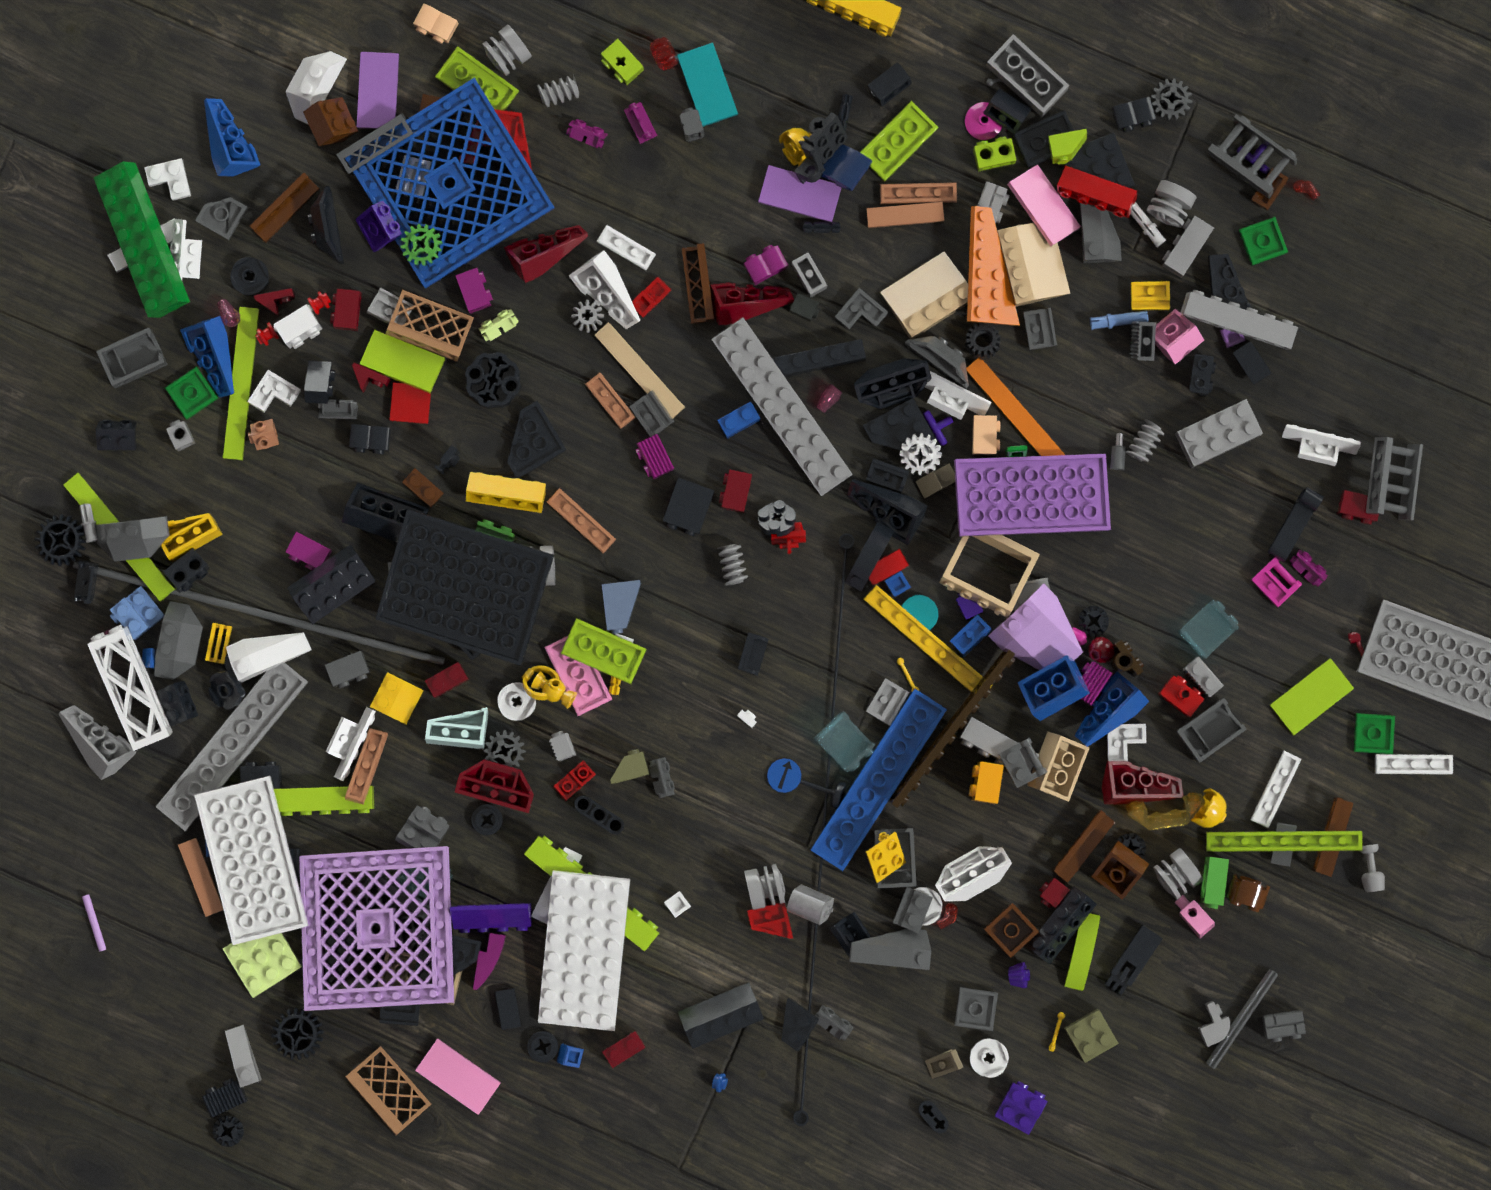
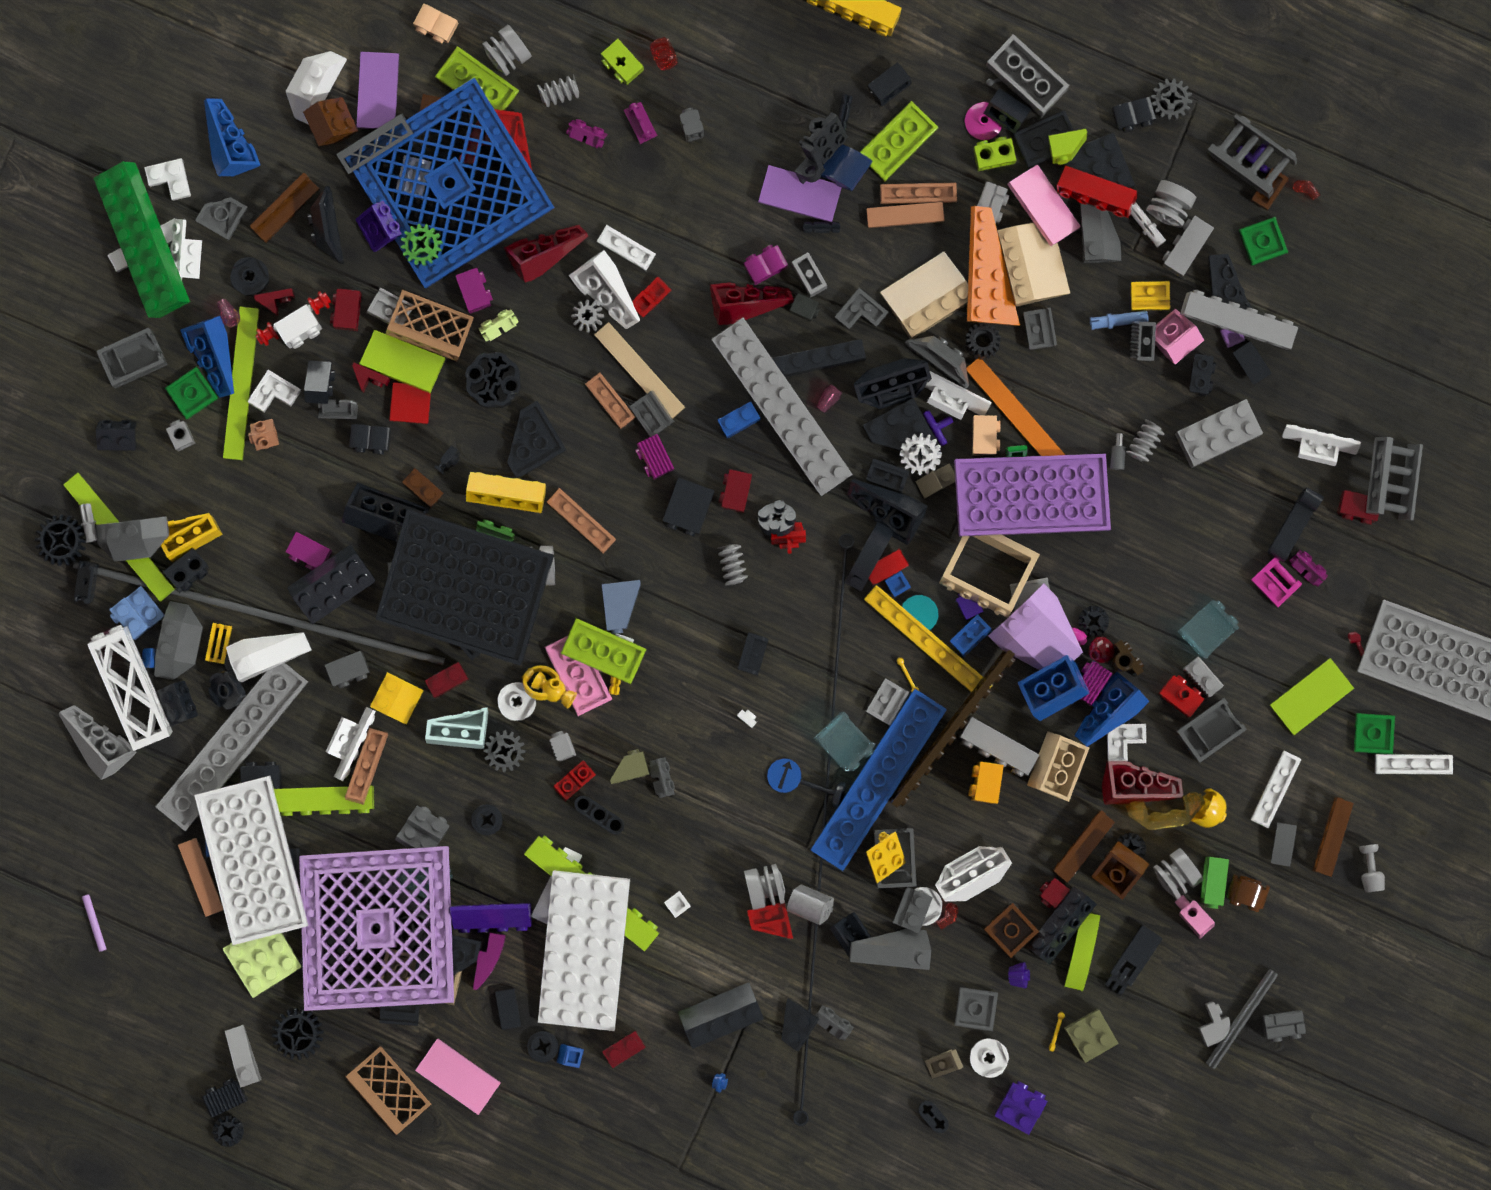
(496, 785): dark red wedge -> none
(700, 248): reddish brown fence -> none
(707, 84): teal tile -> none
(793, 149): yellow cylinder -> none
(1017, 766): dark grey plate -> none
(1284, 841): lime tile -> none

